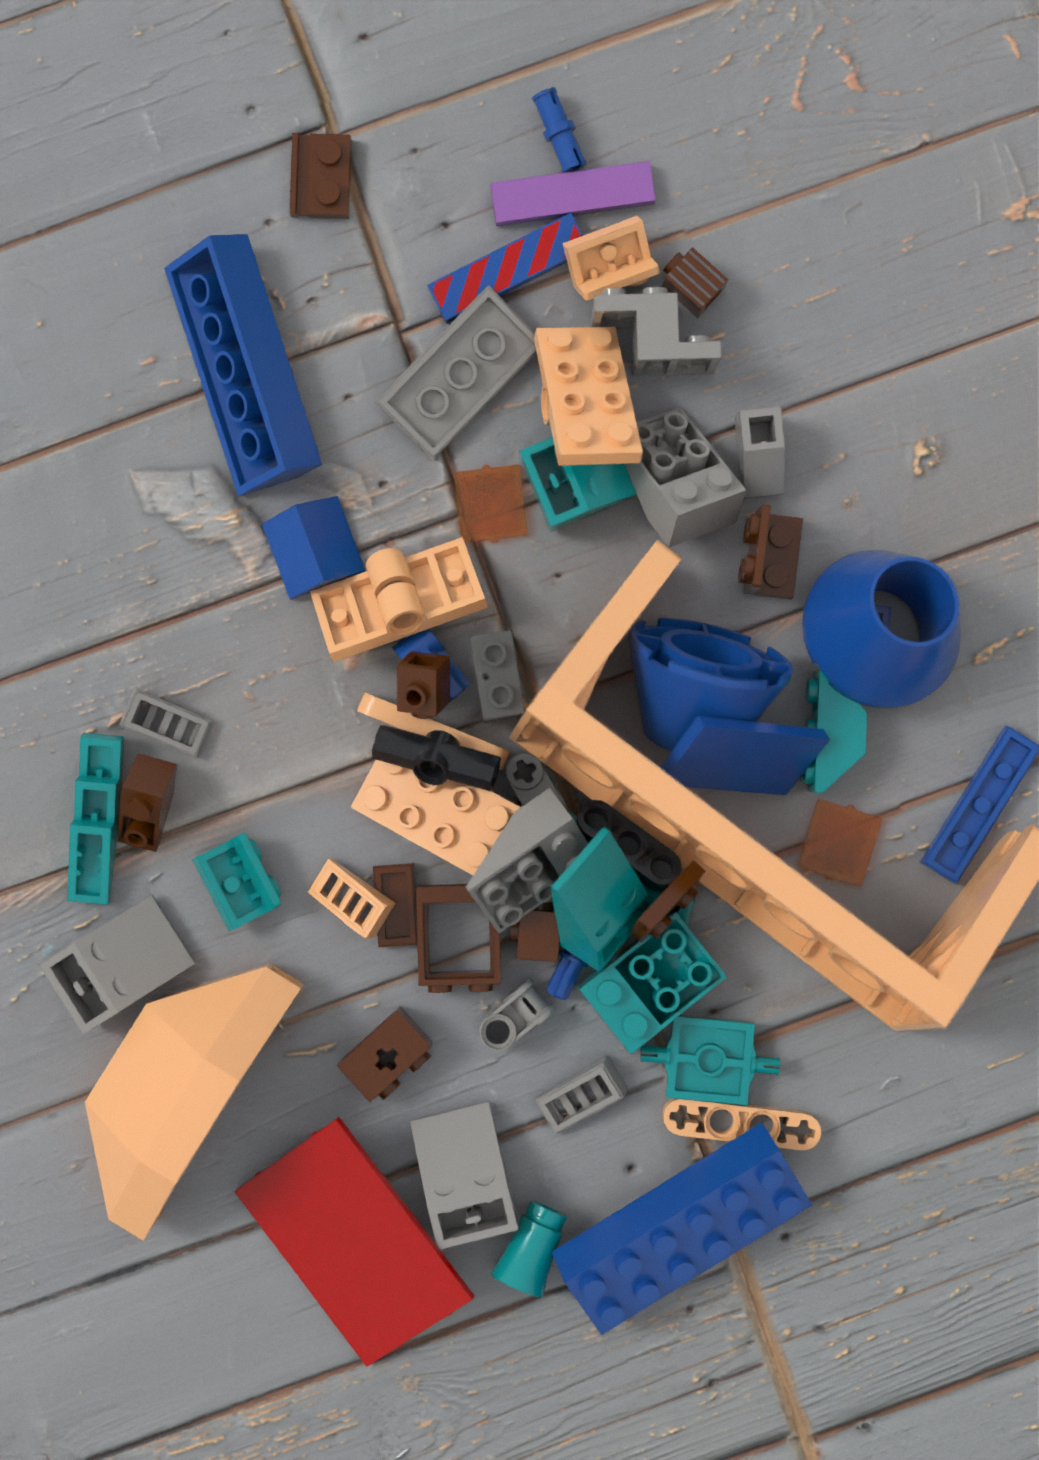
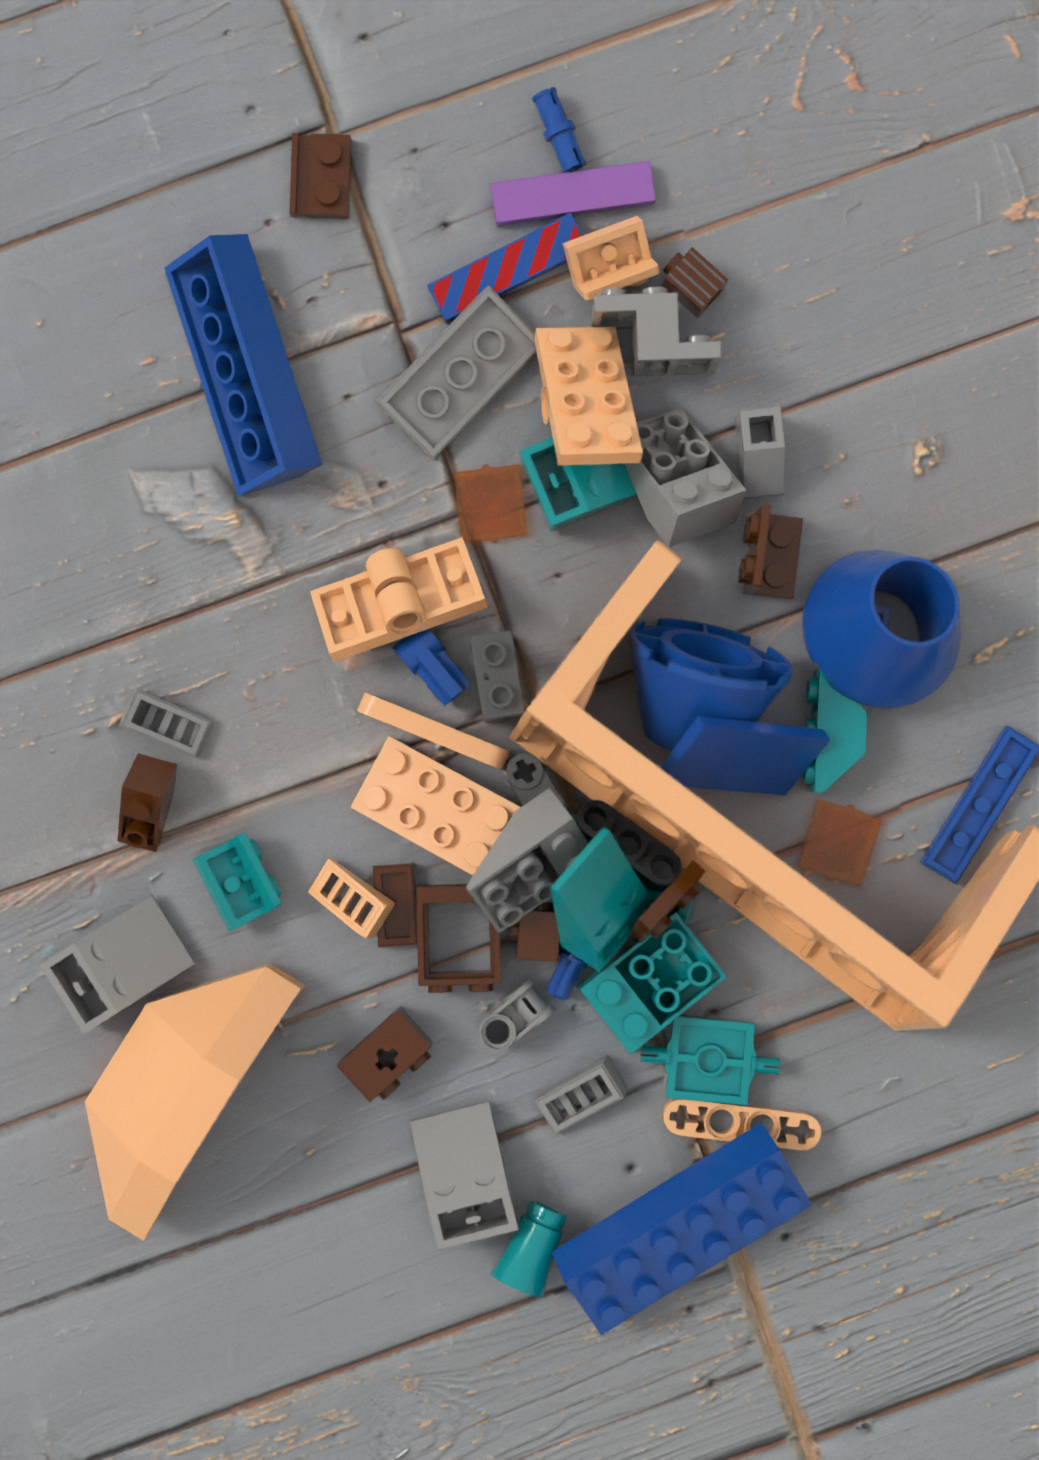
(95, 818): teal slope -> none
(313, 546): blue slope -> none
(354, 1242): red piece -> none
(423, 684): reddish brown brick -> none
(436, 757): black piece -> none

